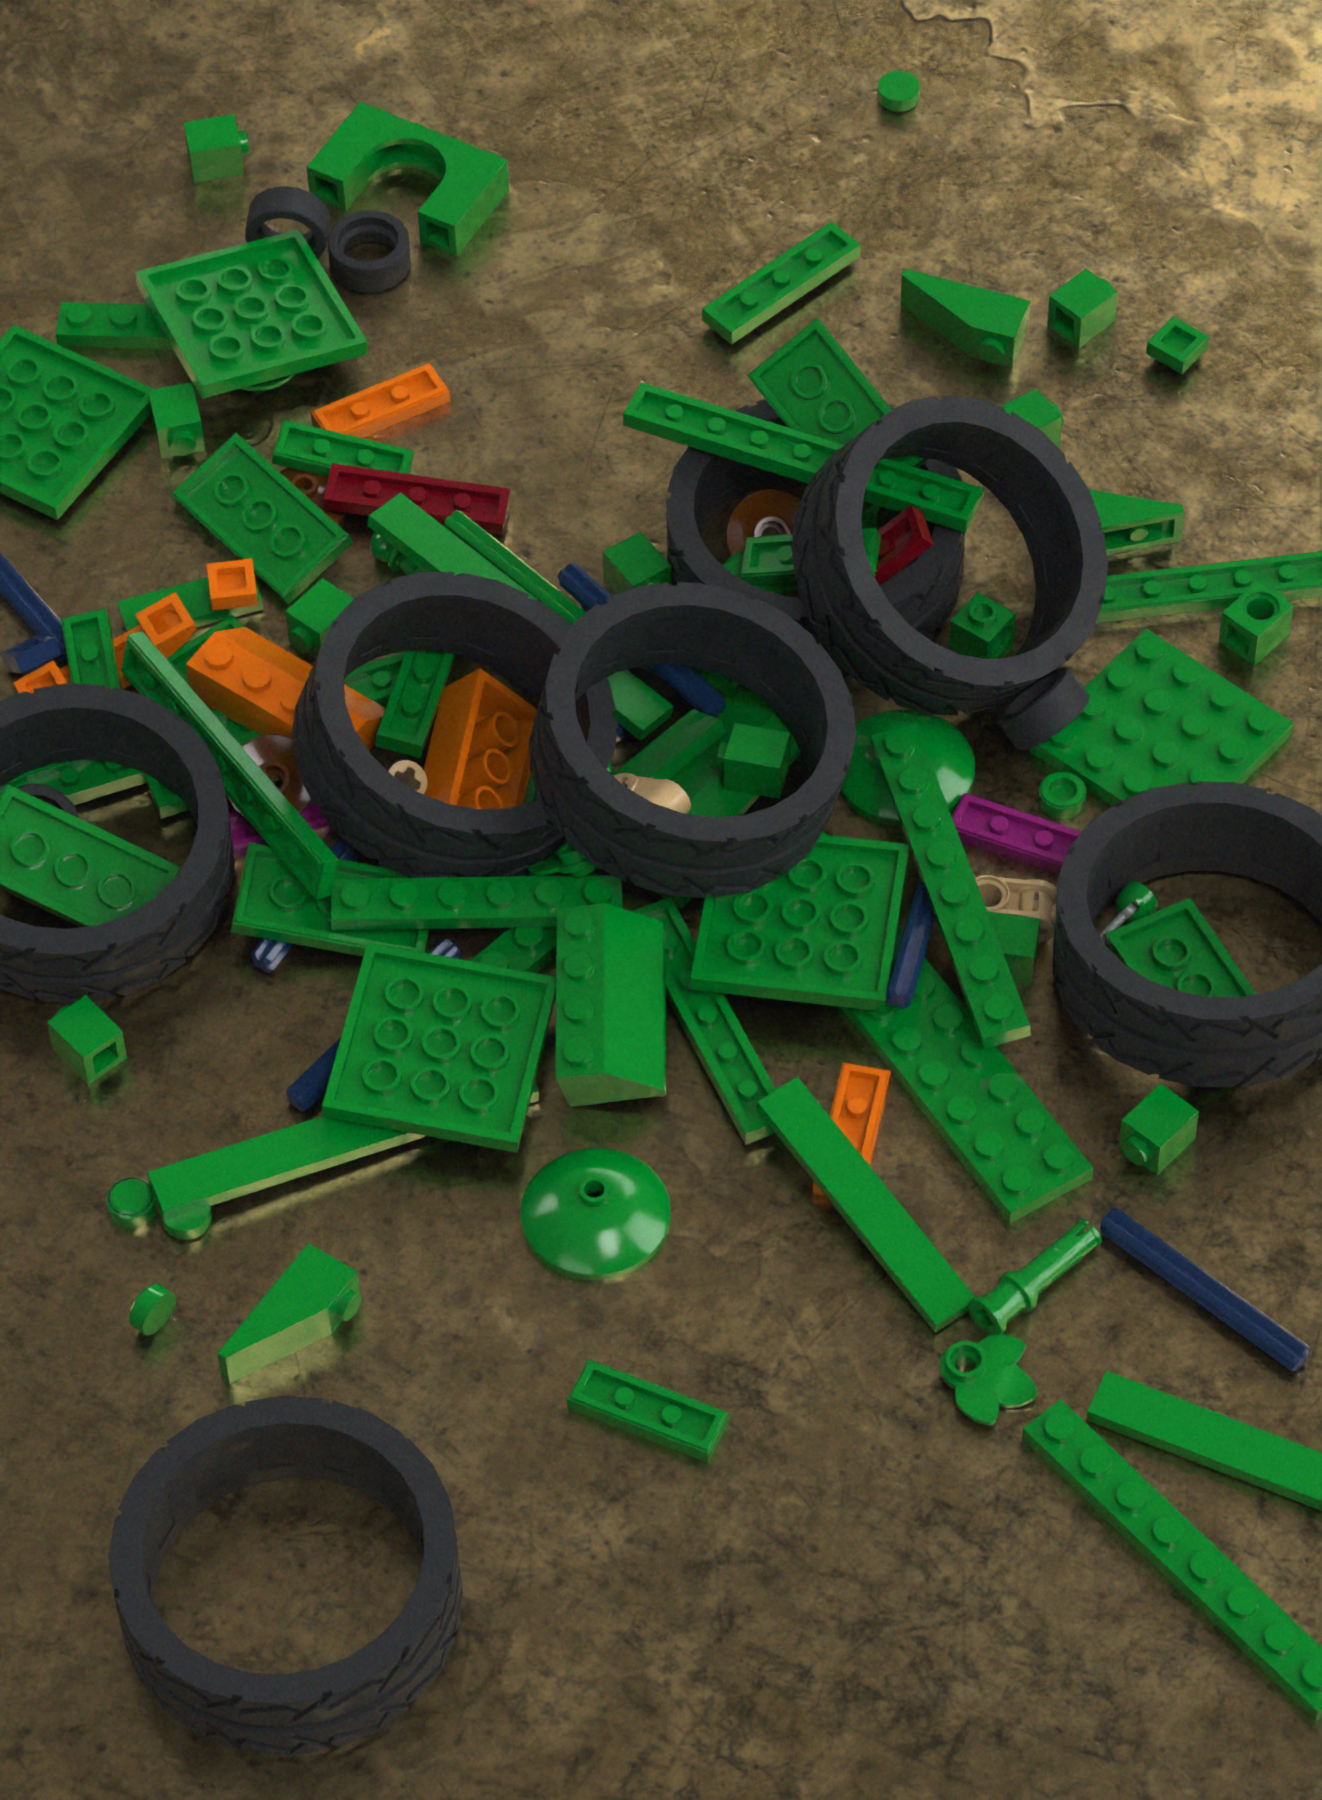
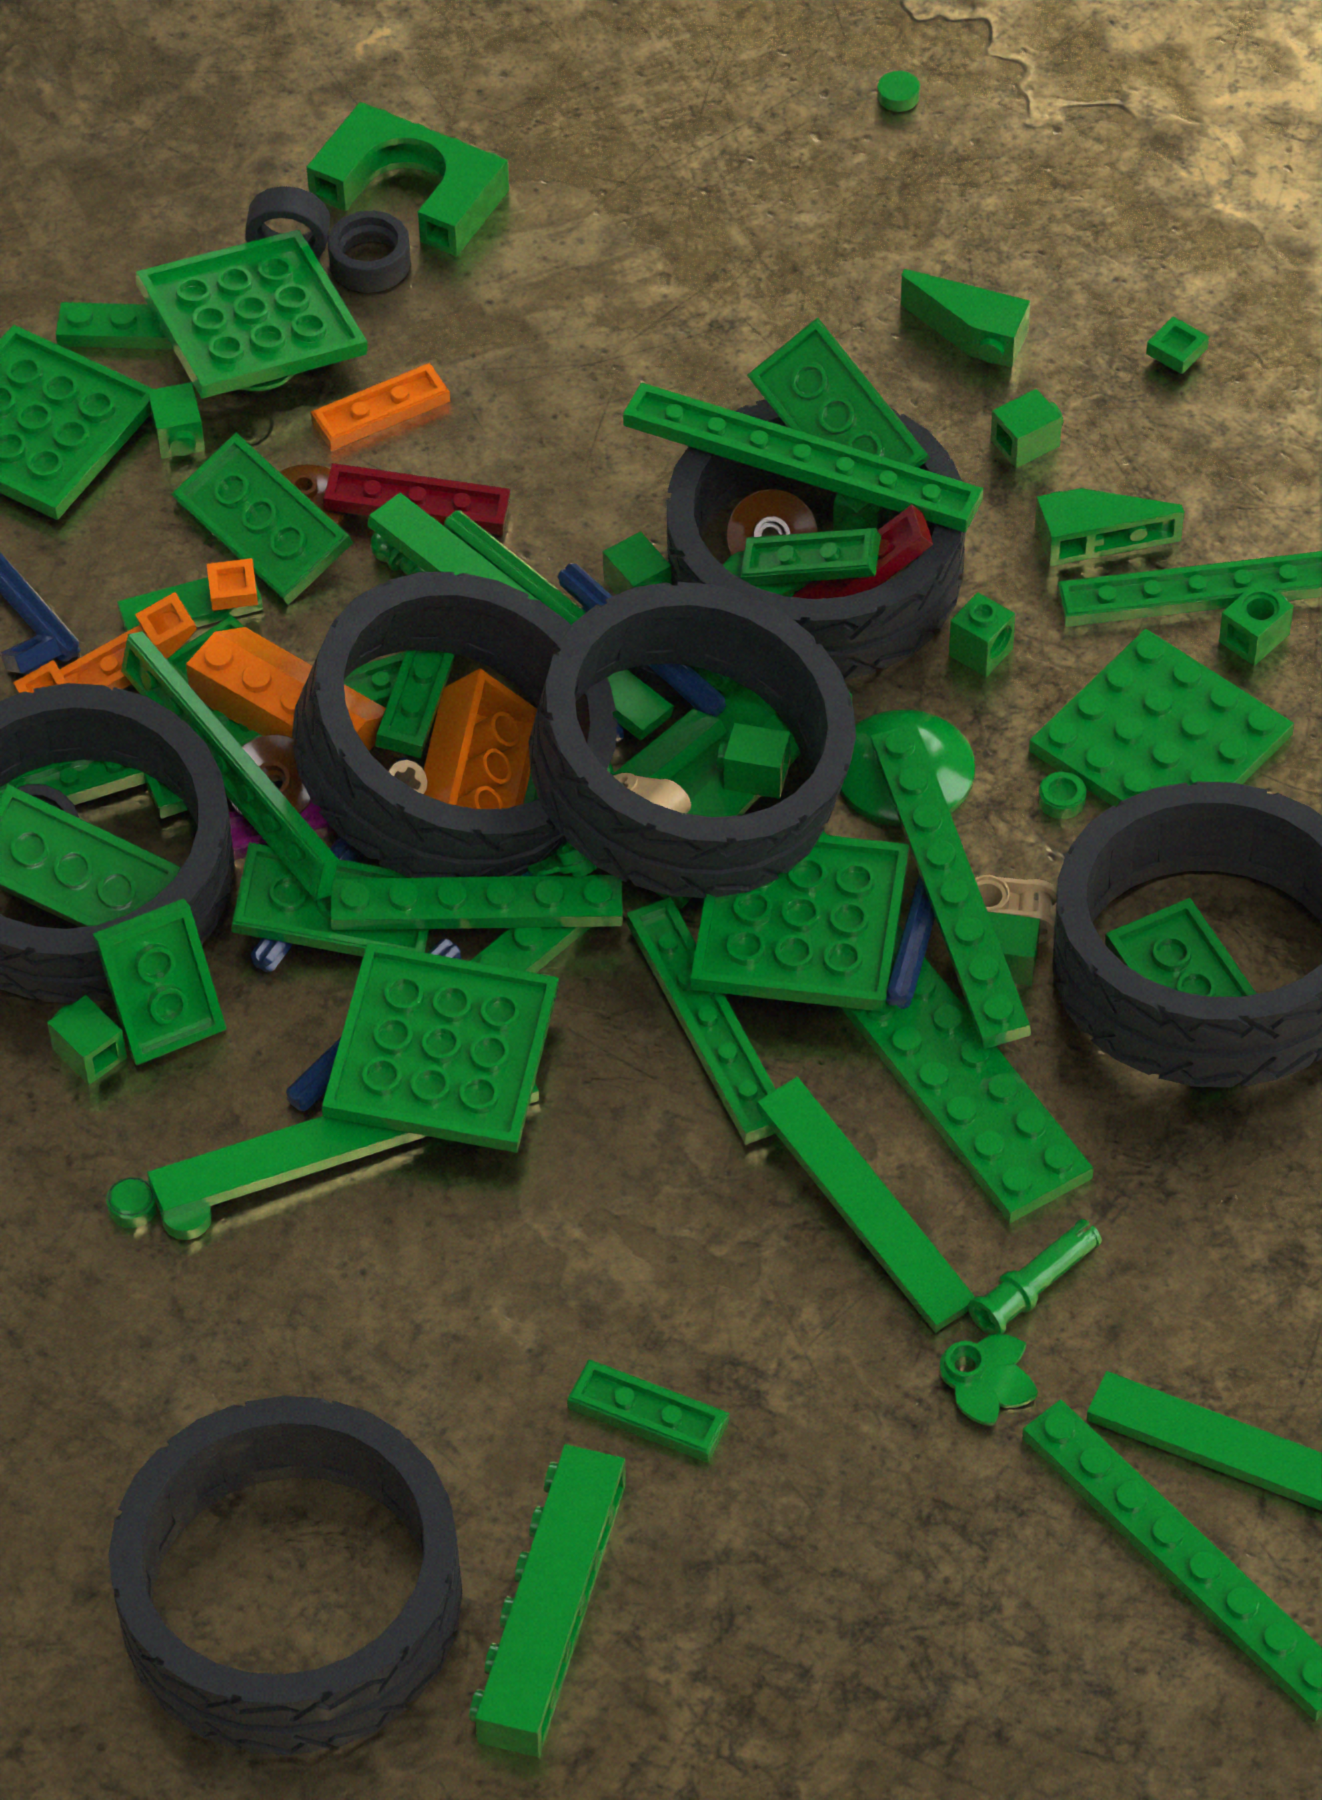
(91, 649): green tile -> none
(152, 1309): green piece -> none
(159, 981): none -> green plate
(215, 148): green brick -> none
(293, 1314): green slope -> none
(313, 615): green brick -> none
(316, 449): green tile -> none
(549, 1601): none -> green brick
(598, 1234): green dish -> none
(610, 1005): green slope -> none
(781, 282): green plate -> none
(859, 1107): orange tile -> none
(1013, 833): magenta tile -> none
(1031, 483): black tyre -> none
(1043, 709): black tyre -> none
(1082, 308): green brick -> none
(1131, 904): green hinge -> none
(1158, 1129): green brick -> none
(1205, 1289): dark blue axle -> none

